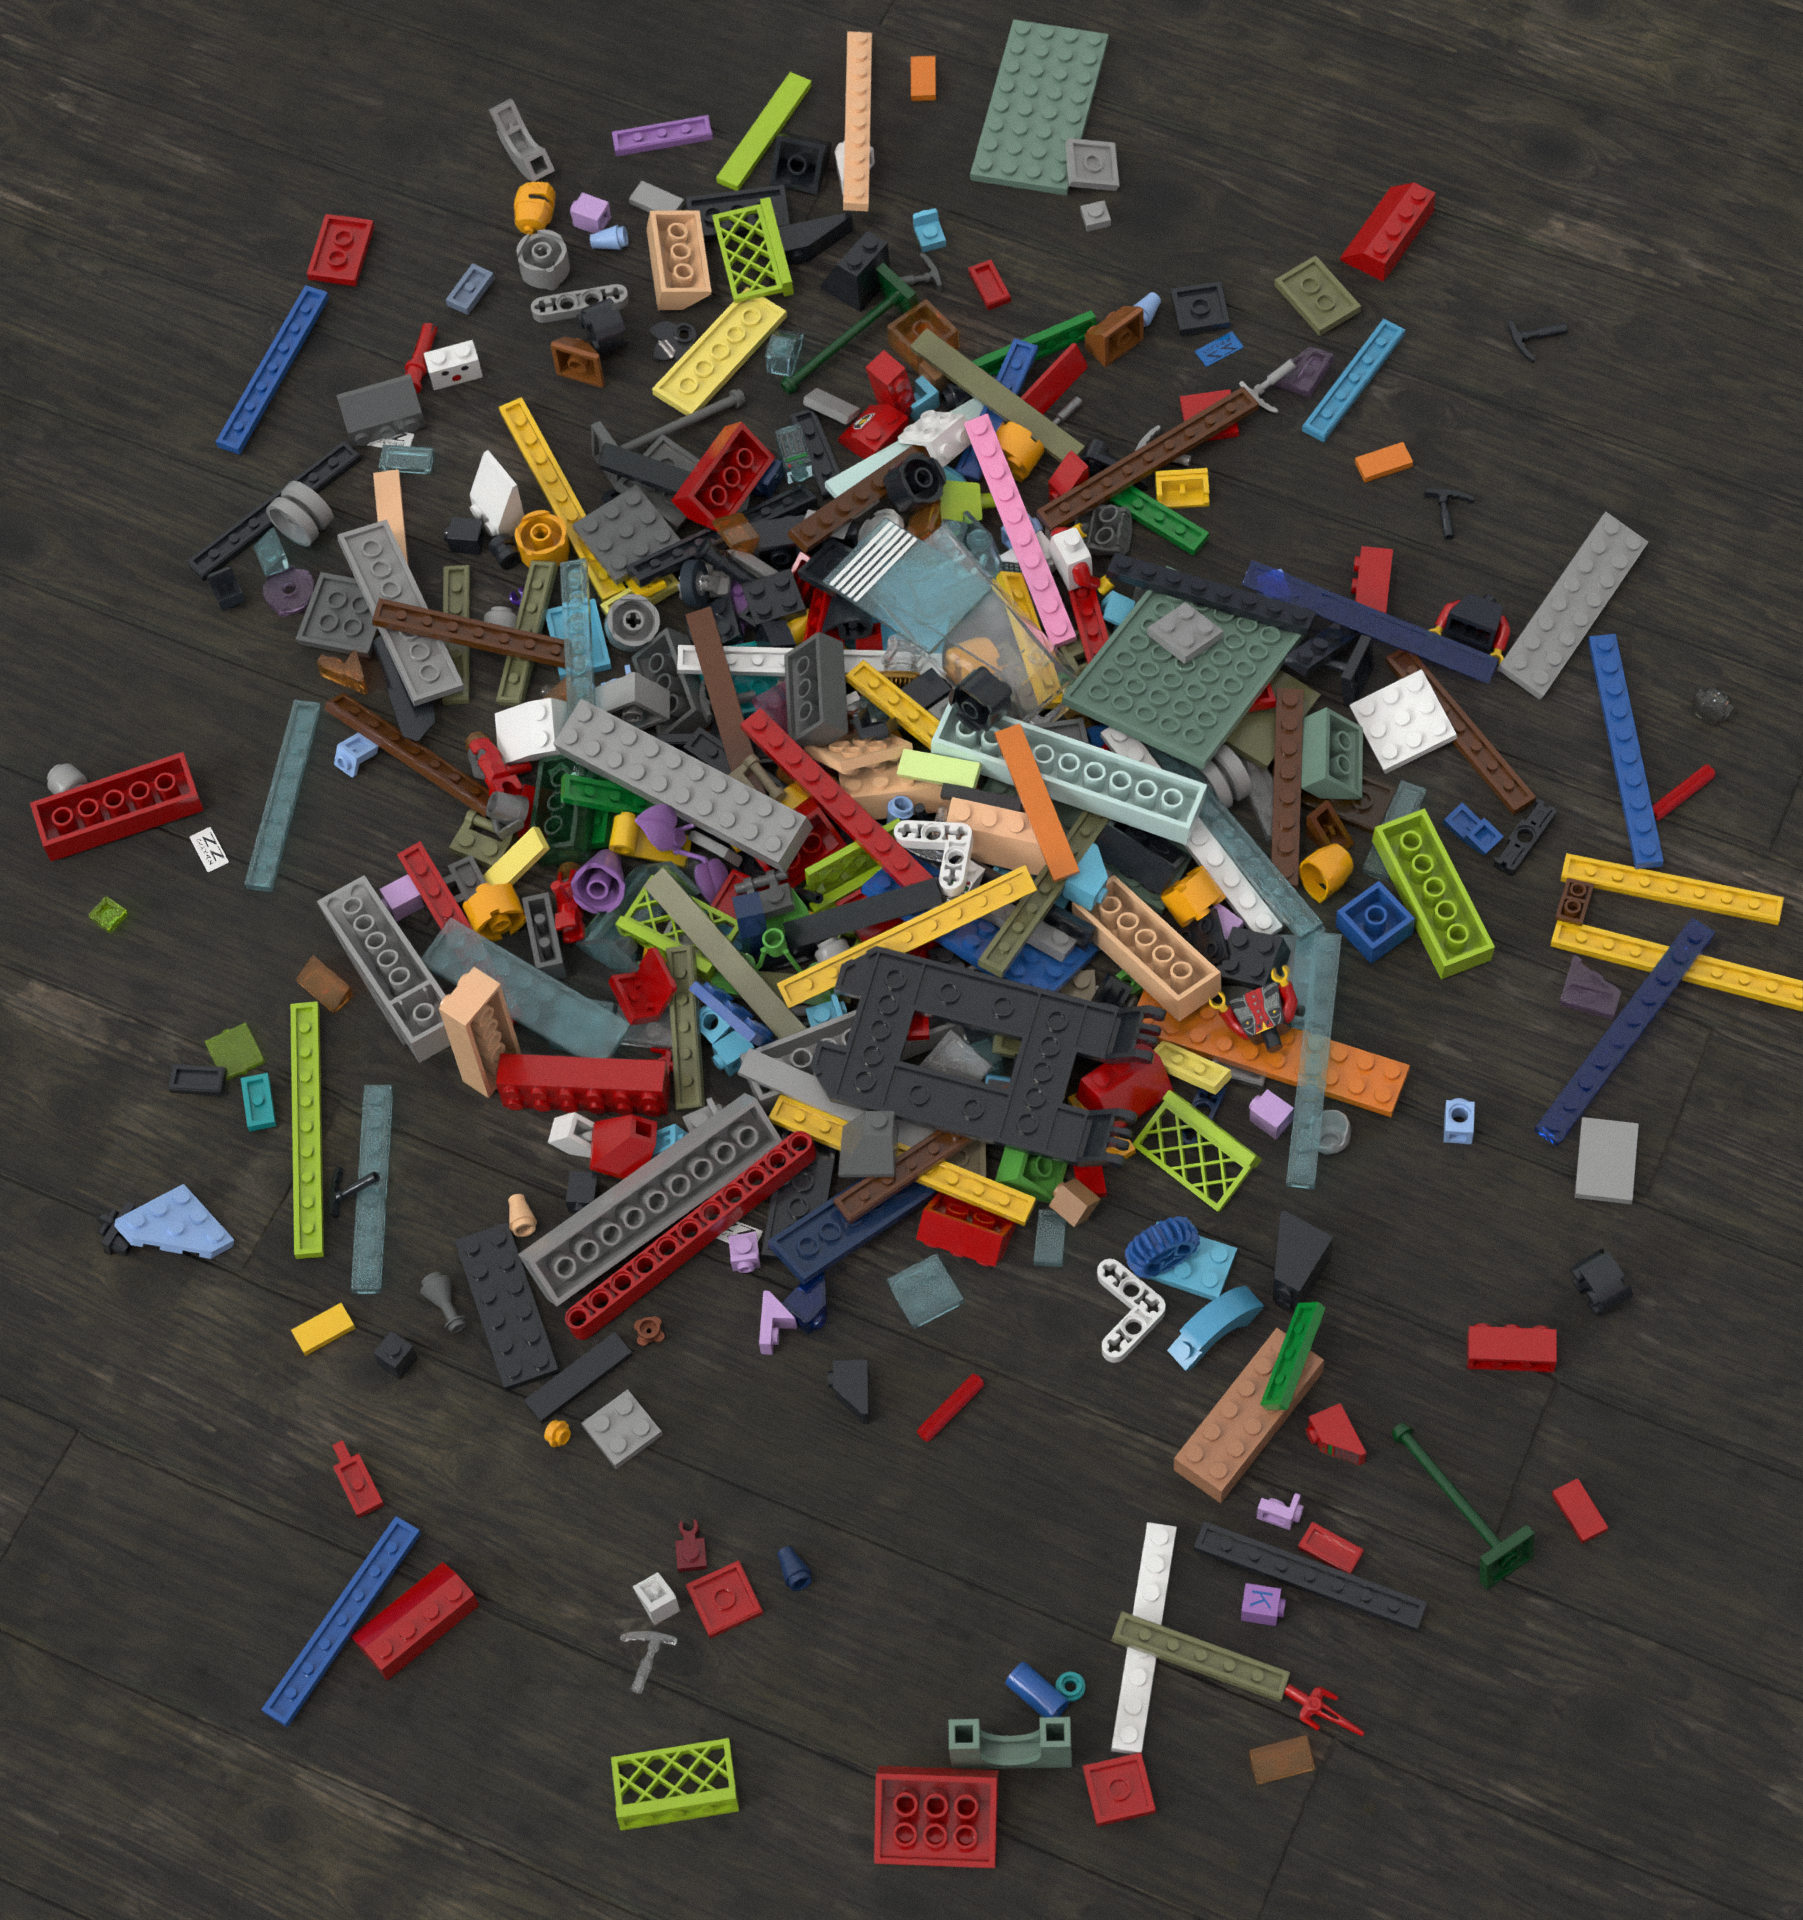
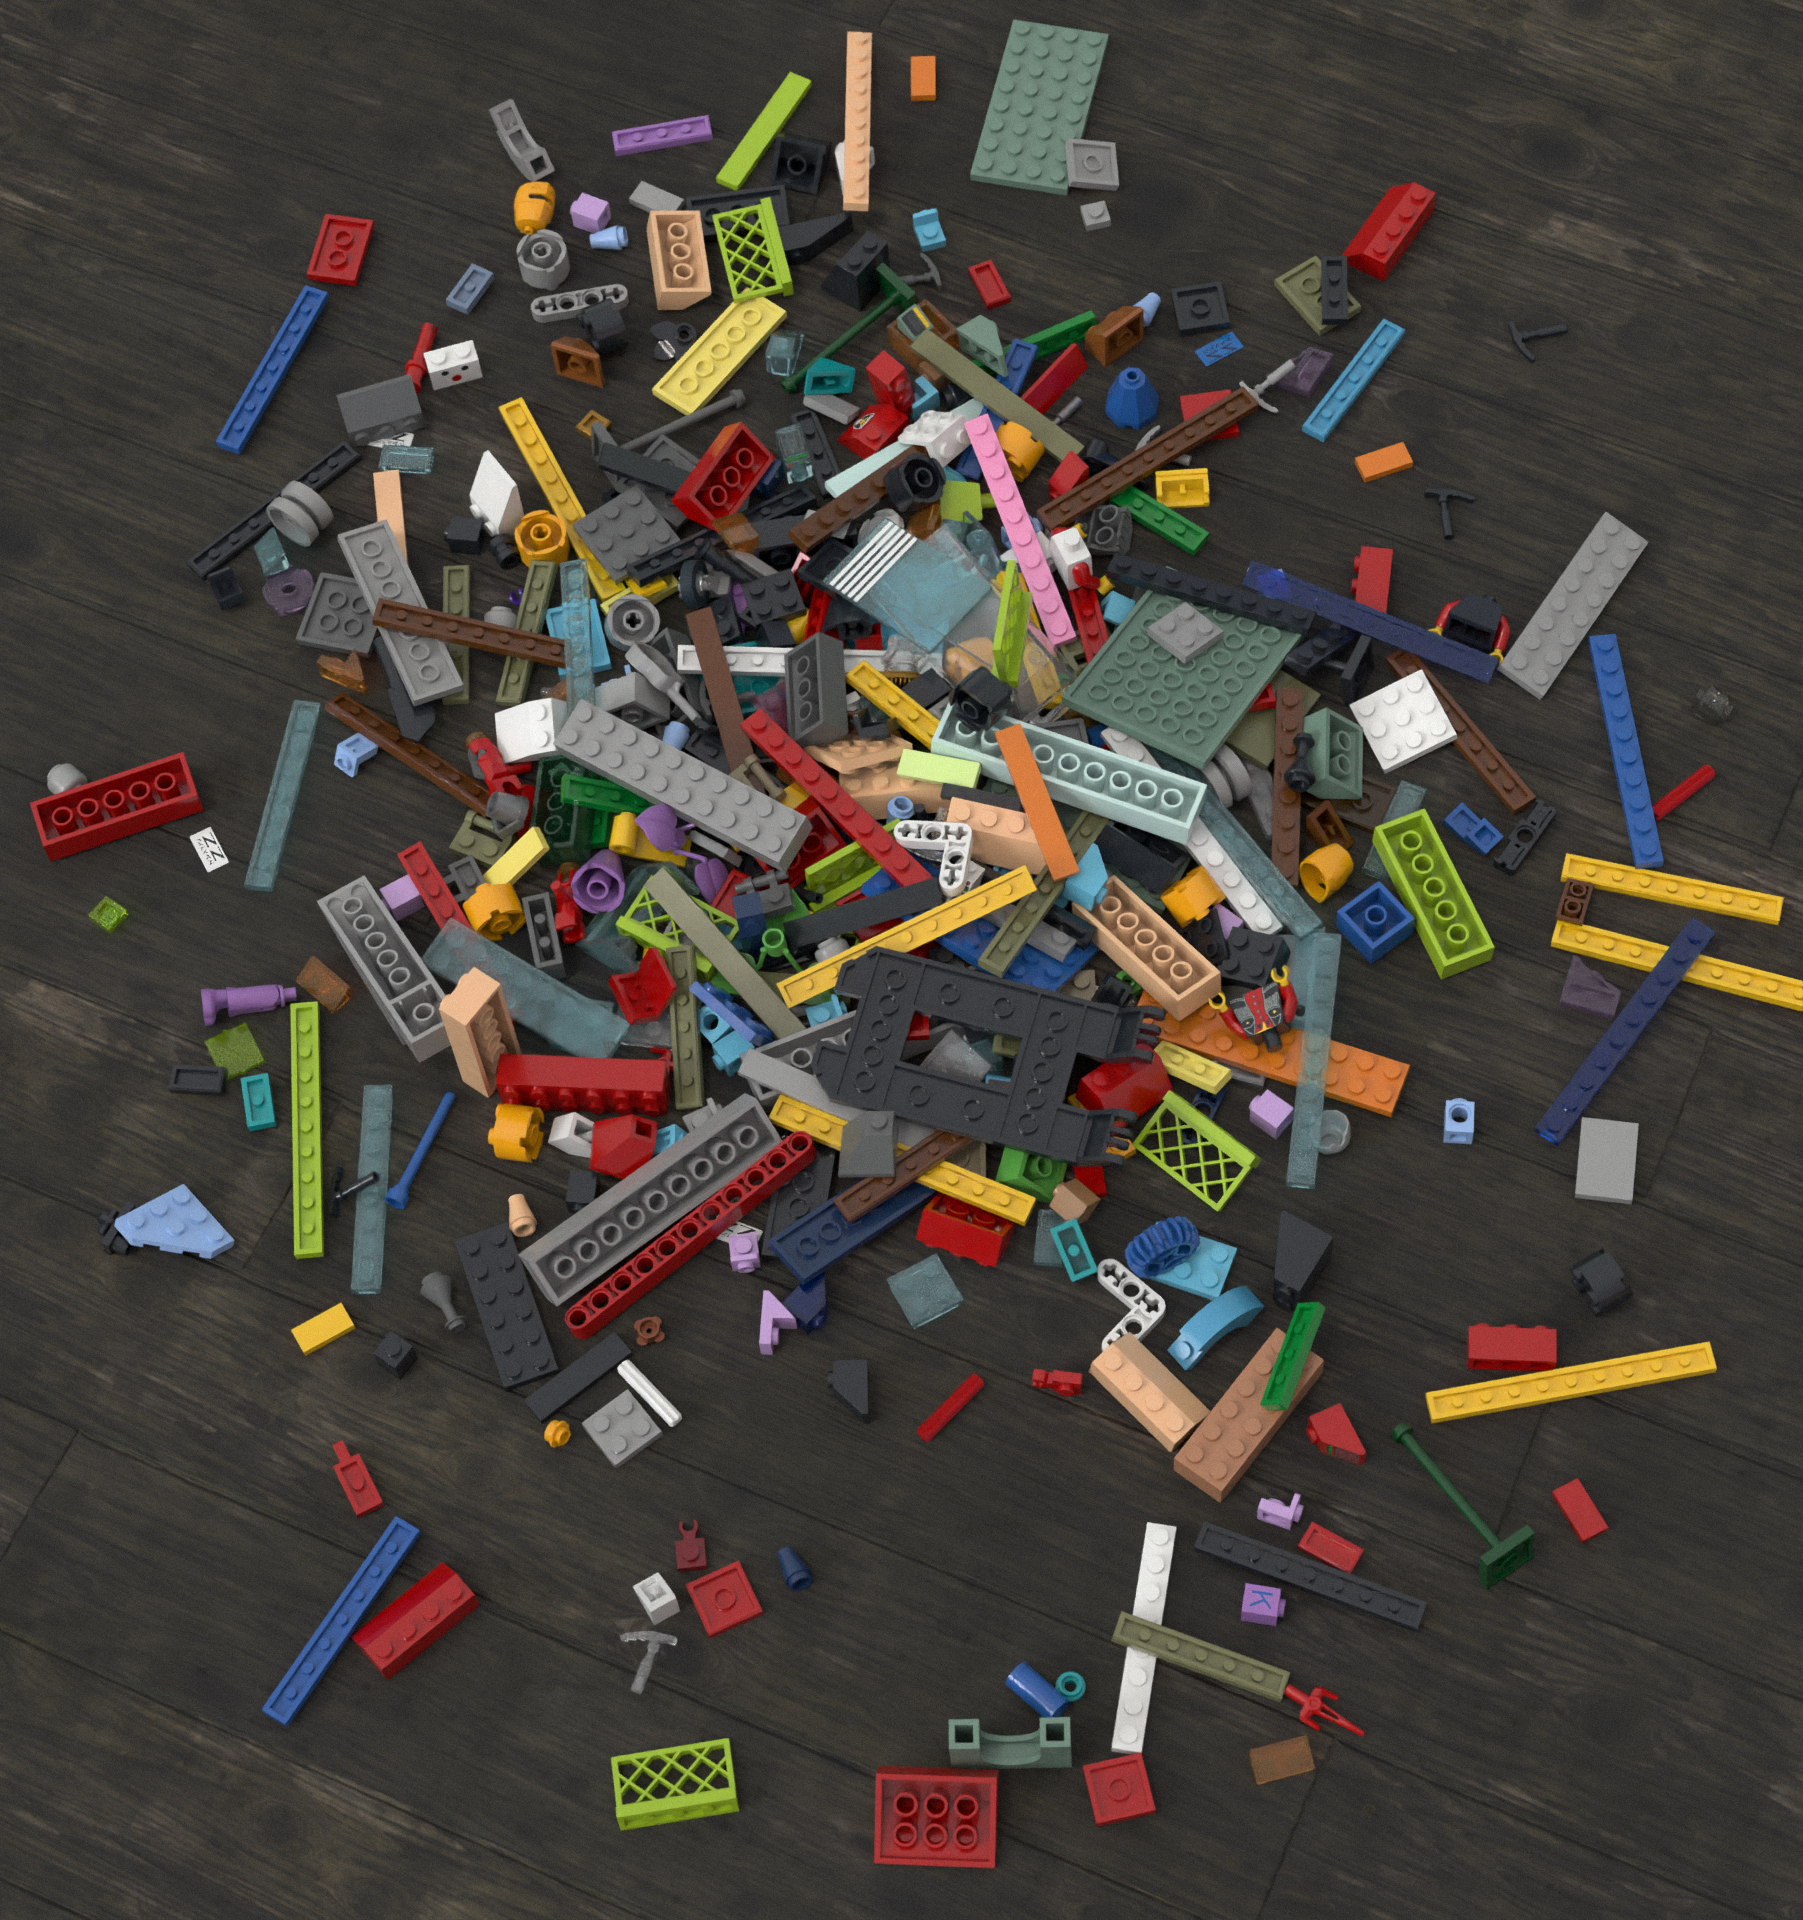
(244, 1000): none -> medium lavender piece
(398, 1195): none -> blue piece
(517, 1132): none -> light orange brick
(592, 417): none -> pearl gold tile
(649, 1393): none -> white axle
(665, 678): none -> light grey piece
(676, 734): none -> light blue cone
(829, 378): none -> teal slope
(913, 322): none -> slope
(981, 341): none -> sand green slope
(1011, 628): none -> lime fence
(1060, 1381): none -> red plate
(1073, 1249): none -> teal brick
(1132, 400): none -> blue cone
(1149, 1391): none -> light nougat slope
(1300, 774): none -> black piece
(1334, 290): none -> black plate
(1570, 1382): none -> yellow plate

